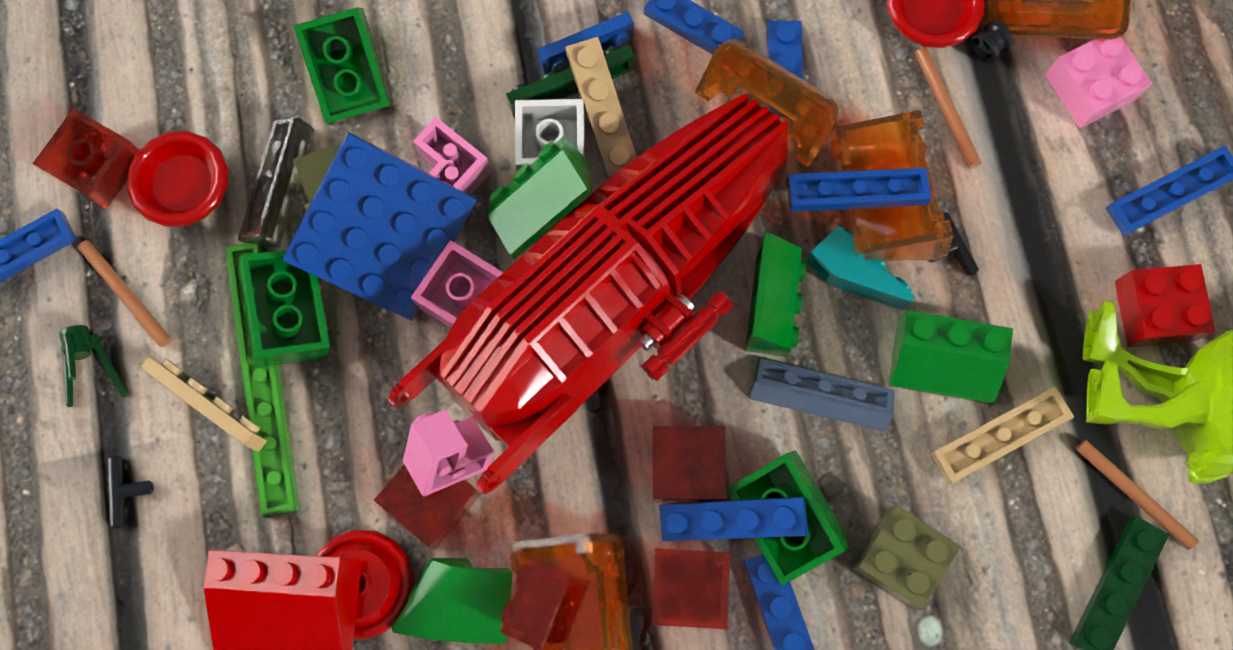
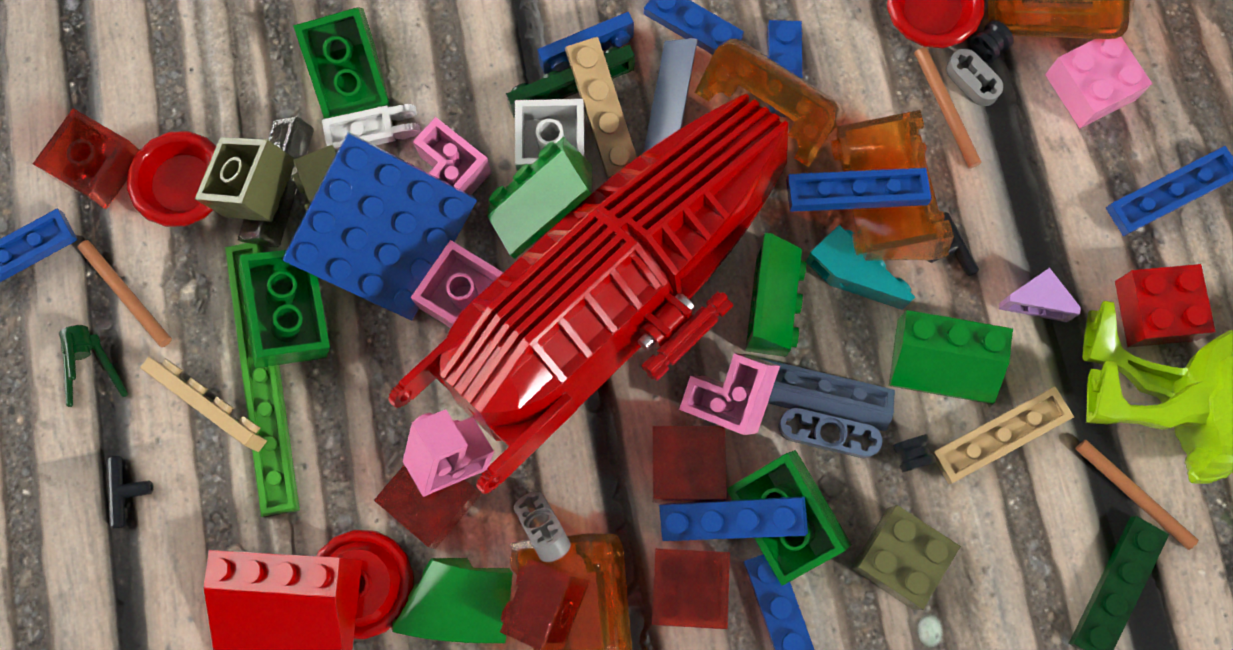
(246, 179): none -> olive brick
(372, 125): none -> white hinge
(541, 526): none -> light grey beam
(671, 90): none -> sand blue slope
(736, 402): none -> bright pink brick
(853, 449): none -> sand blue beam
(914, 453): none -> black wheel
(974, 77): none -> light grey beam
(1043, 298): none -> lavender slope

